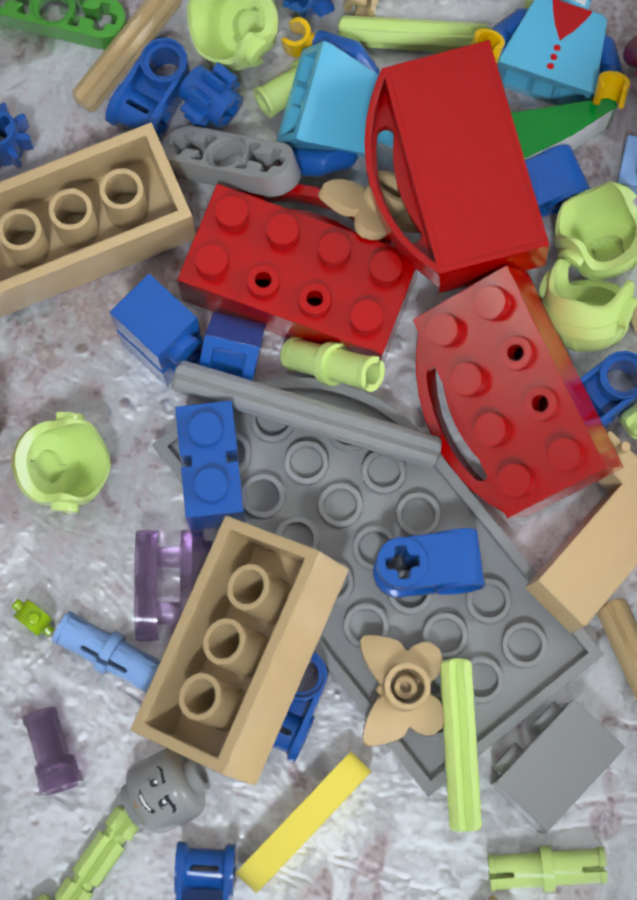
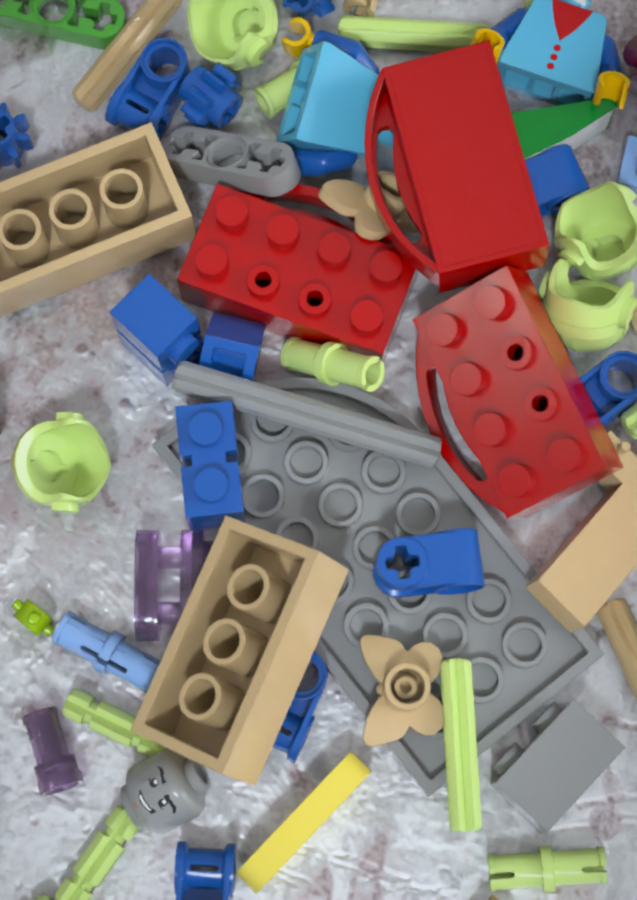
(107, 721): none -> yellowish green axle

